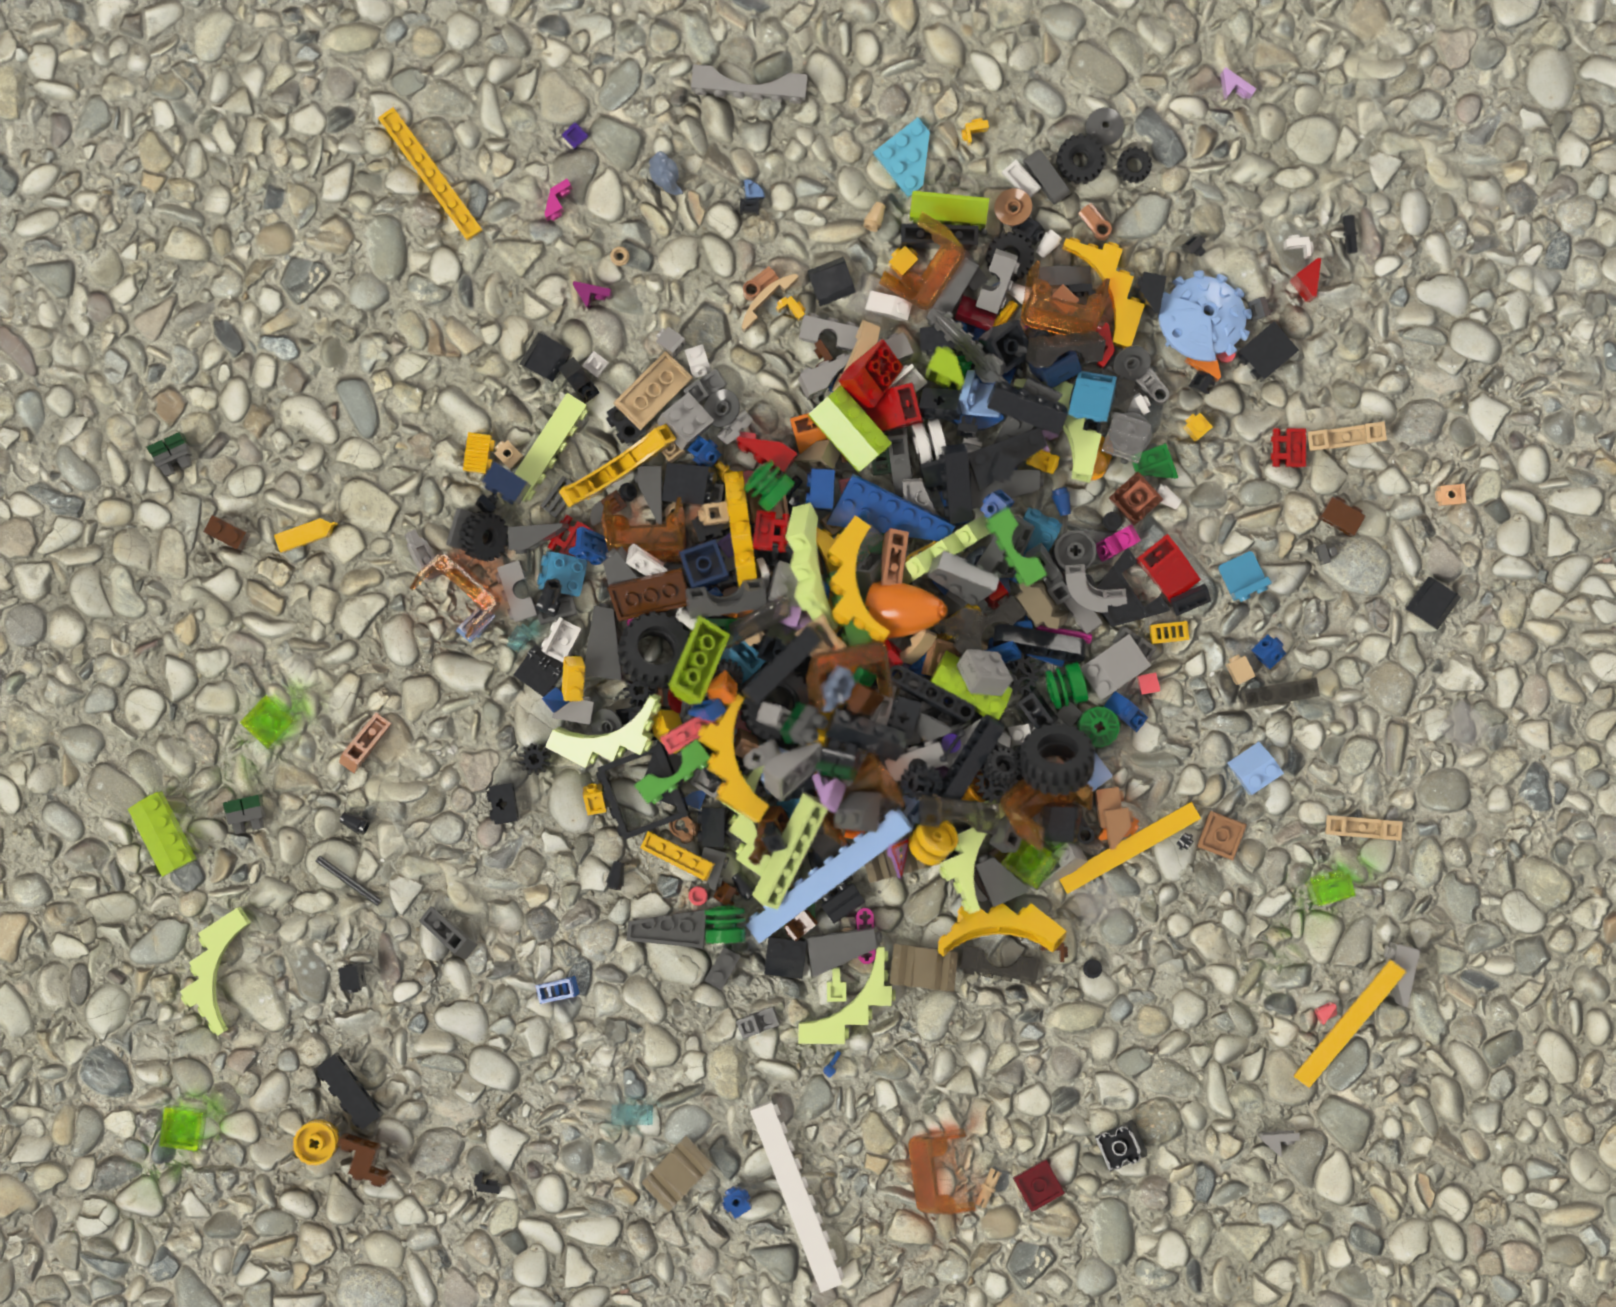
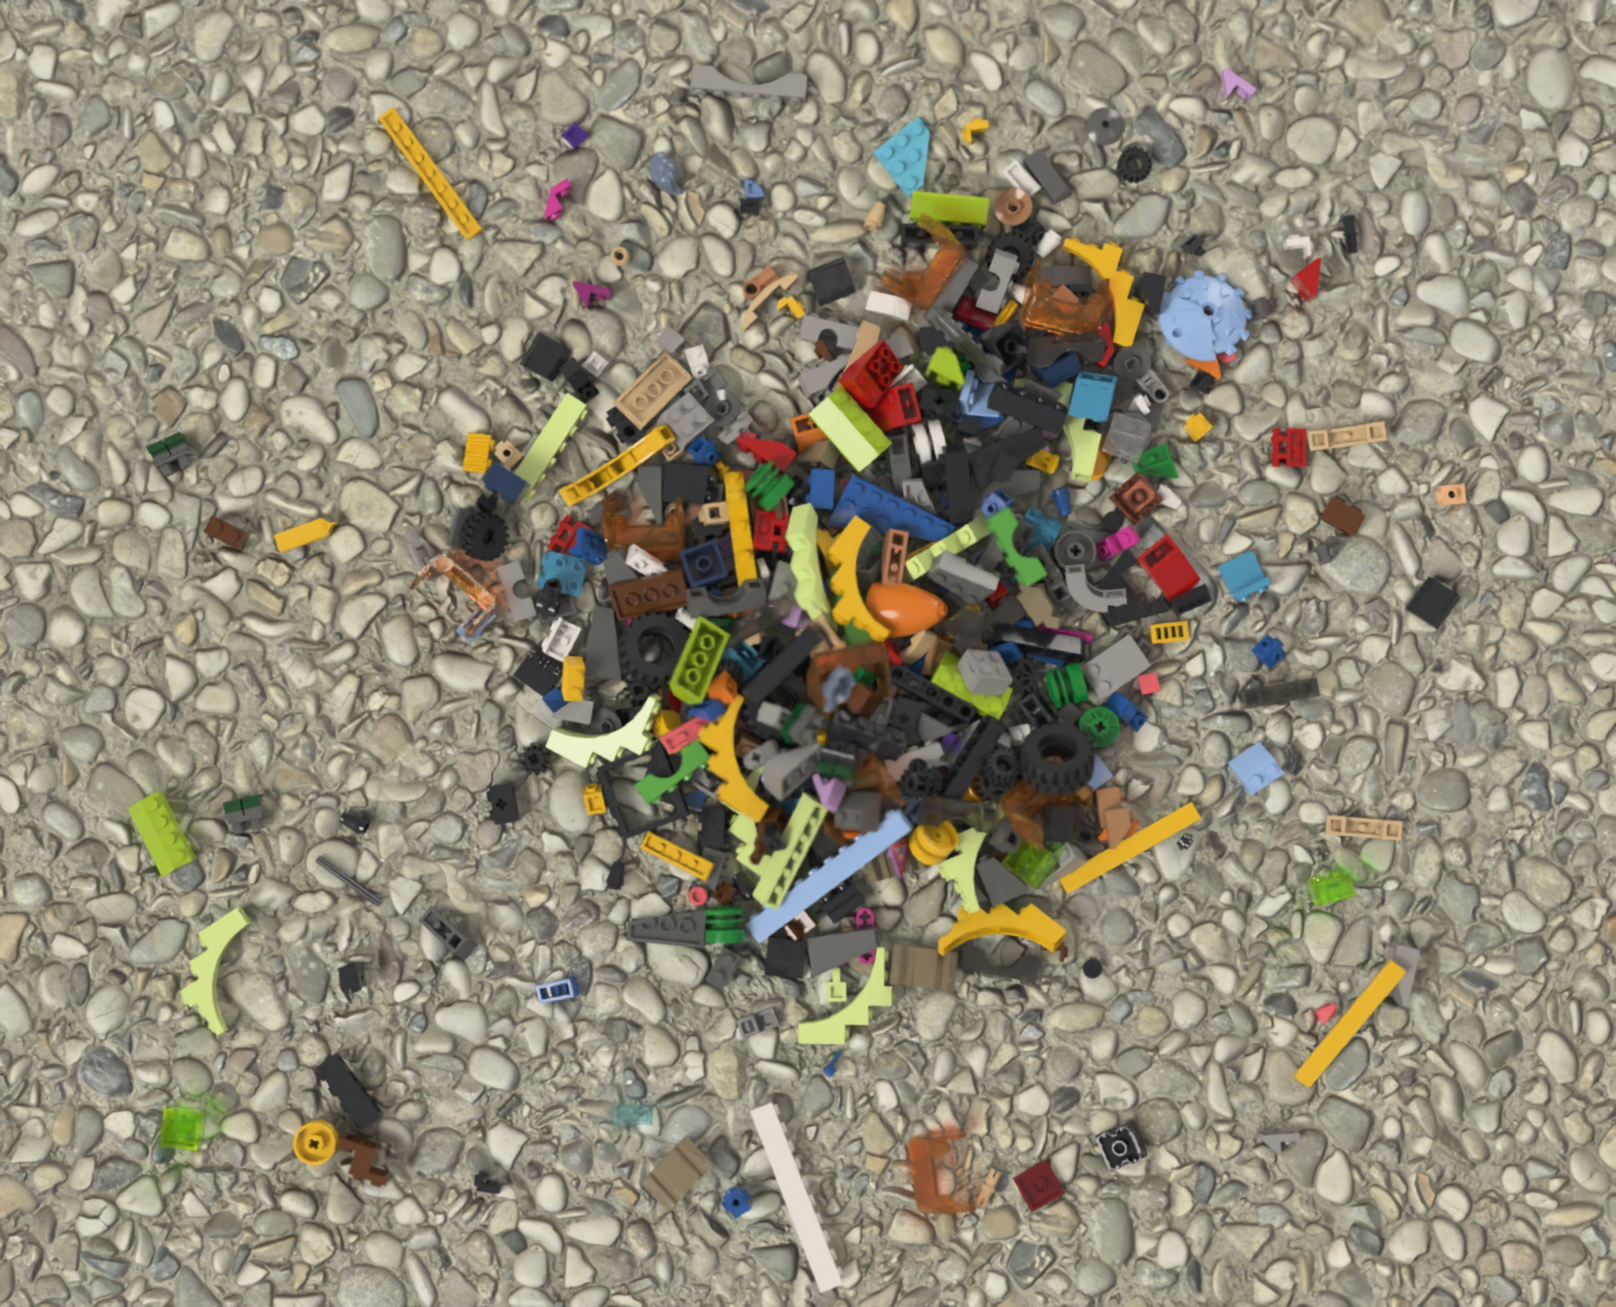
(268, 721): clear neon green brick -> none
(364, 743): nougat slope -> none
(519, 638): clear light blue brick -> none
(532, 536): dark grey slope -> none
(551, 494): dark grey tile -> none
(627, 492): black plate -> none
(685, 837): medium nougat piece -> none
(903, 260): yellow brick -> none
(1084, 145): black tyre -> none
(1085, 618): light grey slope -> none
(1095, 220): nougat piece -> none
(1221, 835): medium nougat tile -> none
(1239, 669): tan brick -> none
(1267, 352): black brick -> none

